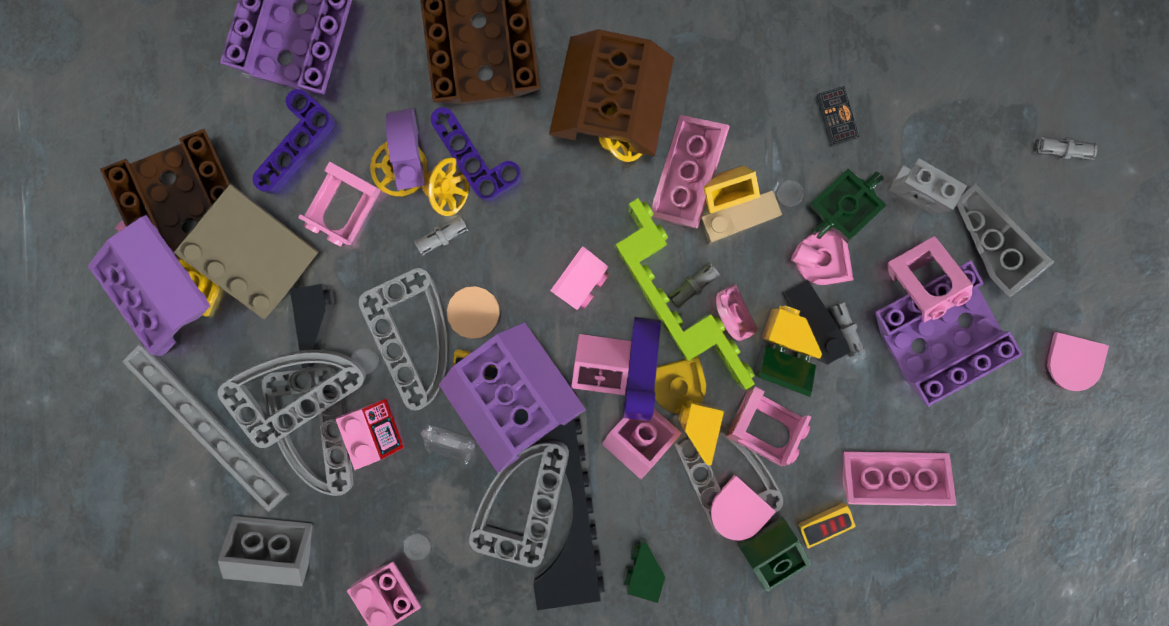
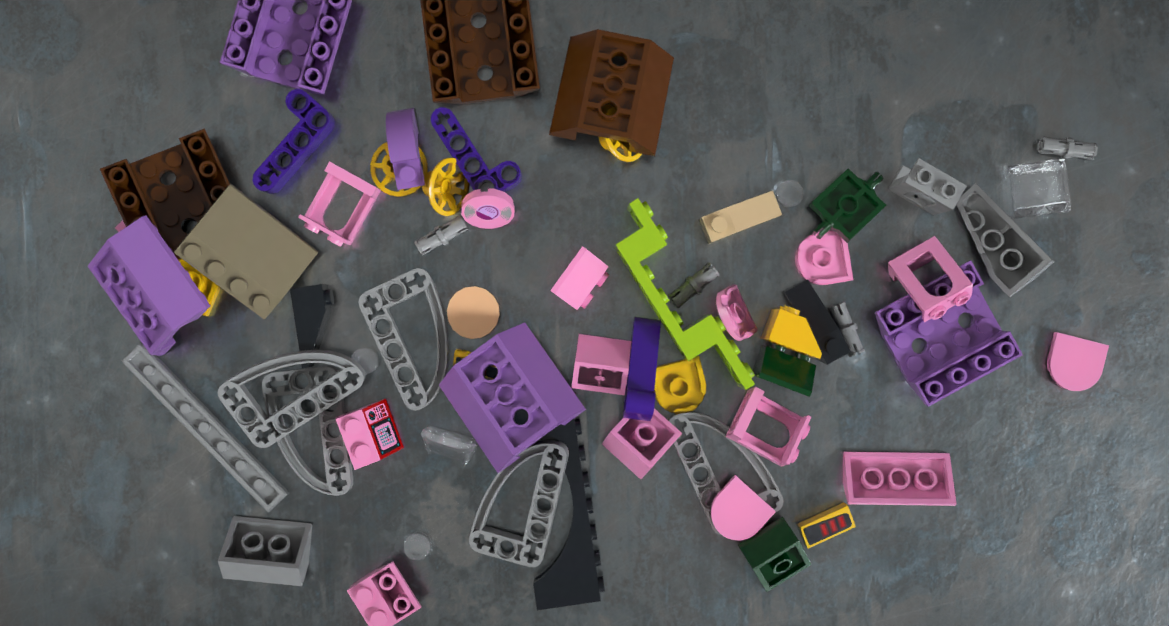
(488, 208): none -> bright pink tile
(646, 576): dark green slope -> none
(688, 169): bright pink slope -> none
(702, 426): yellow slope -> none
(731, 188): yellow slope -> none
(805, 255): bright pink hose -> none
(838, 115): tile -> none
(1039, 188): none -> clear slope

